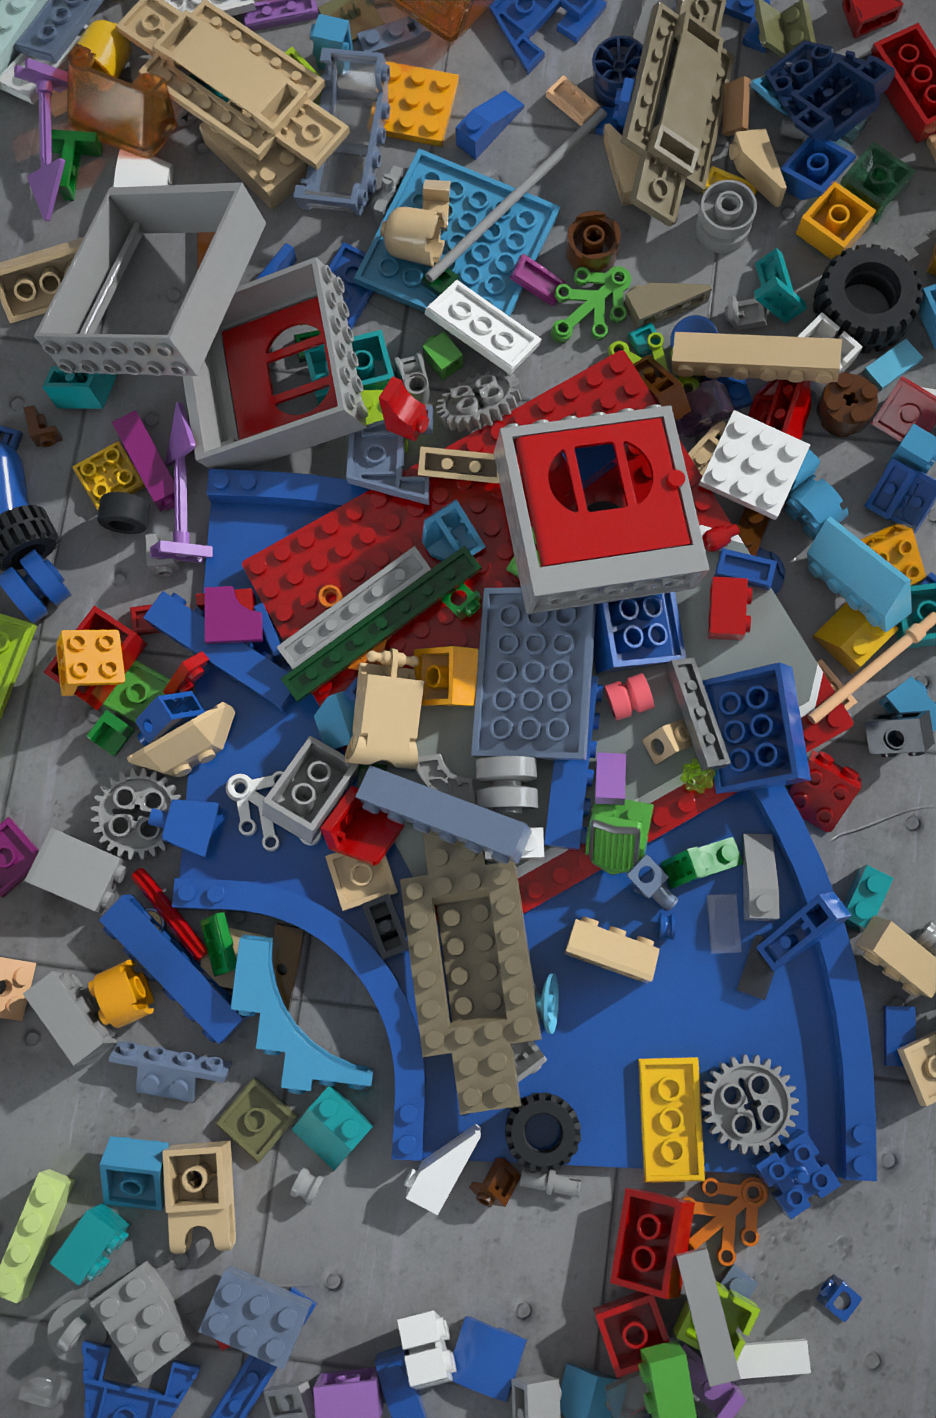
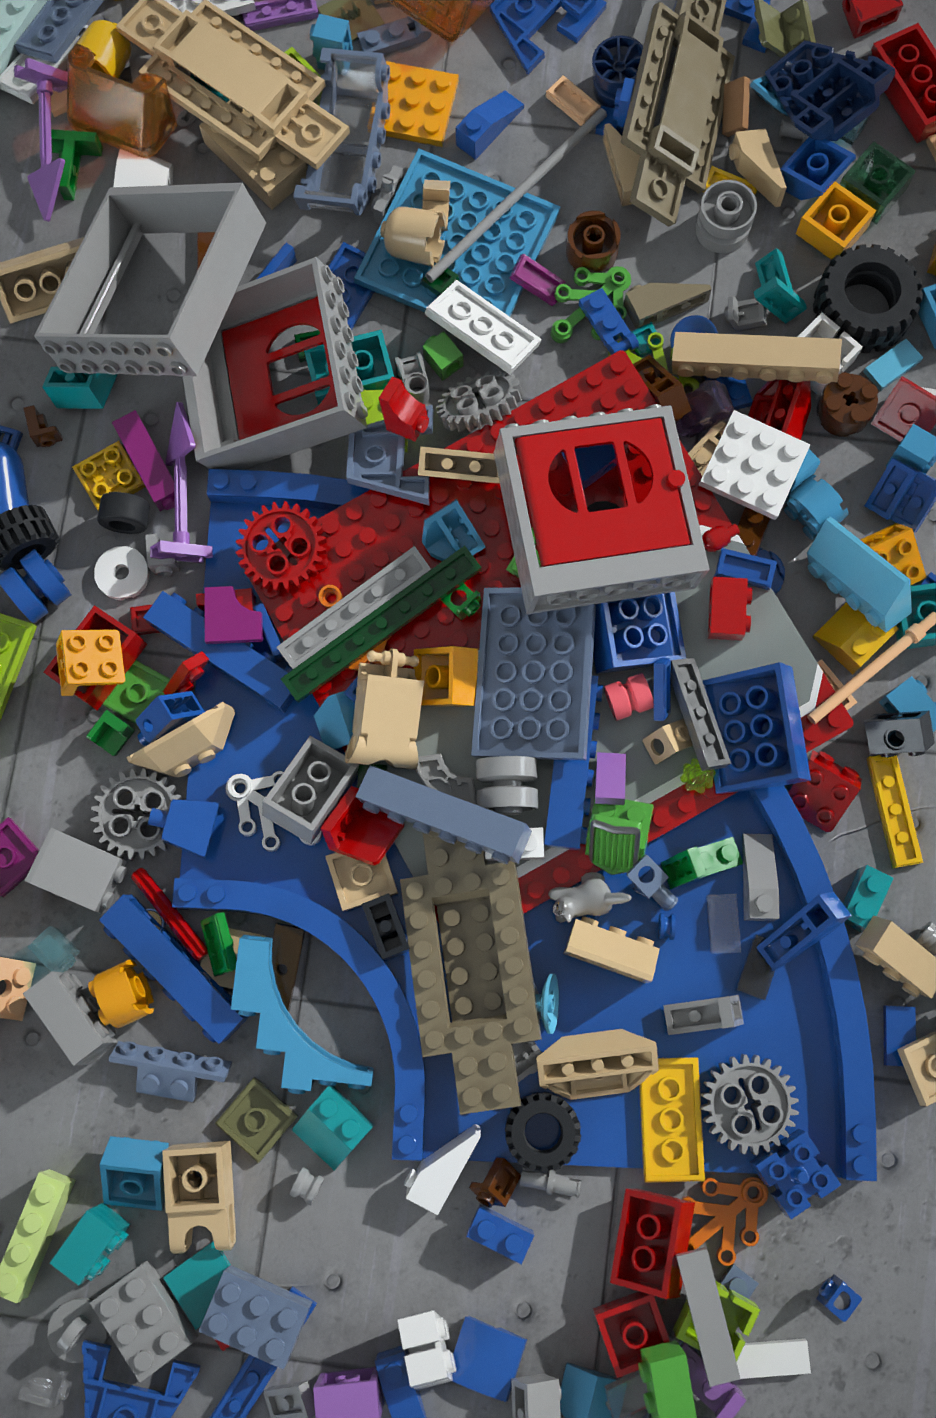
(54, 950): none -> clear light blue brick
(115, 559): none -> white tile
(197, 1281): none -> teal tile
(261, 562): none -> red gear
(500, 1234): none -> blue brick
(589, 898): none -> light grey animal
(597, 1064): none -> tan wedge
(607, 322): none -> blue plate
(662, 689): none -> blue tile
(703, 1015): none -> light grey bracket
(894, 811): none -> yellow tile

